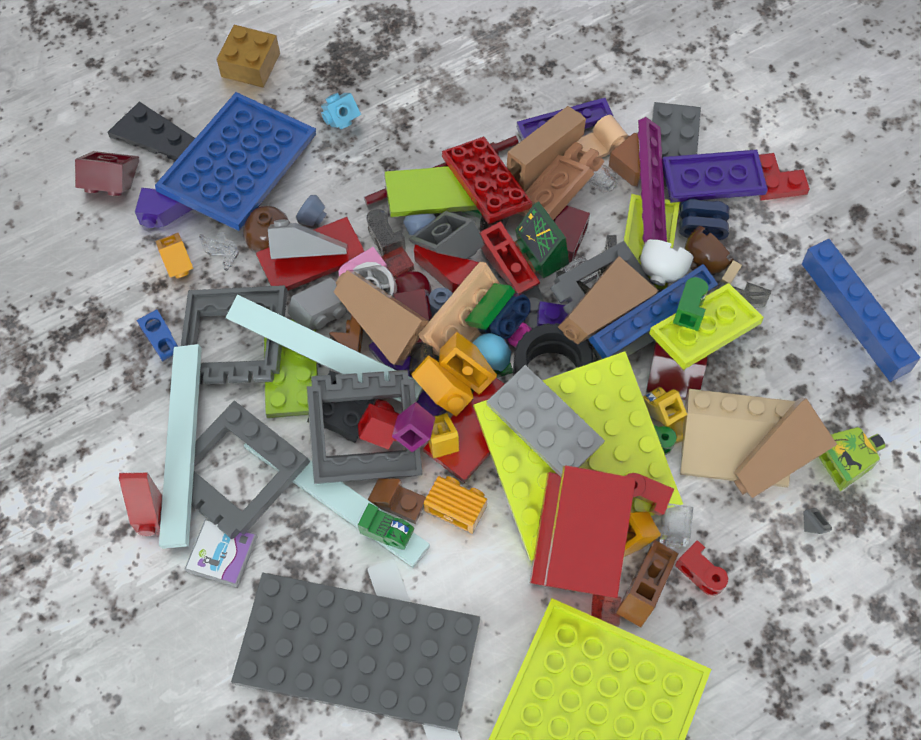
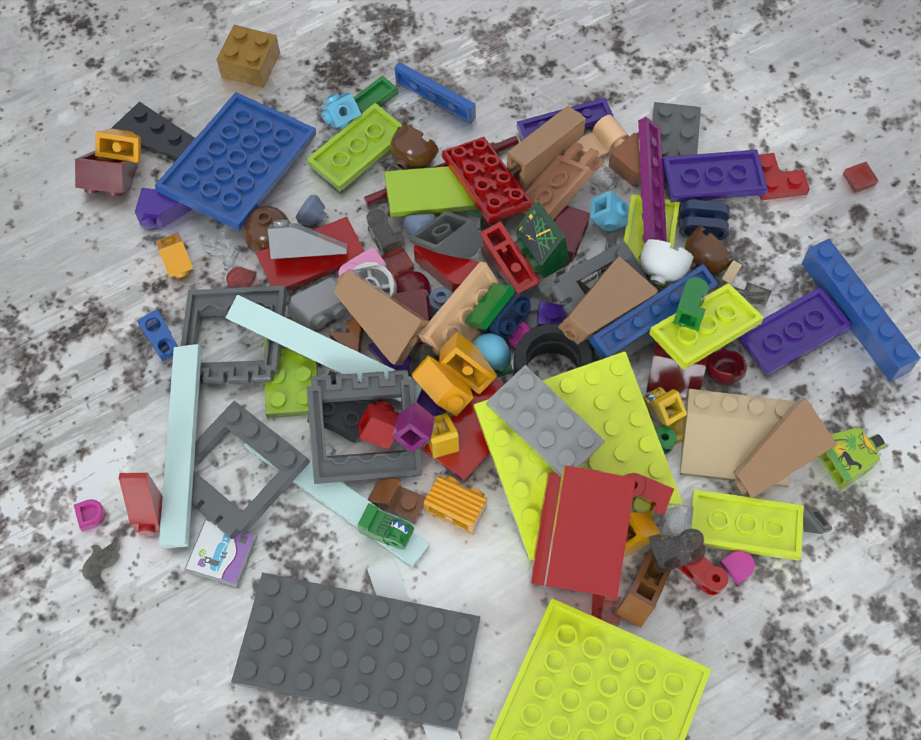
(89, 514): none -> dark pink tile
(100, 560): none -> clear smoke piece
(118, 145): none -> light orange slope
(240, 277): none -> clear red tile
(355, 147): none -> lime plate
(378, 92): none -> green tile
(411, 149): none -> reddish brown cylinder
(435, 92): none -> blue tile
(609, 211): none -> medium azure brick
(677, 550): none -> clear smoke leg
(726, 367): none -> dark red hair
(738, 566): none -> dark pink tile
(748, 524): none -> neon yellow plate
(794, 331): none -> dark purple plate
(860, 177): none -> clear red tile

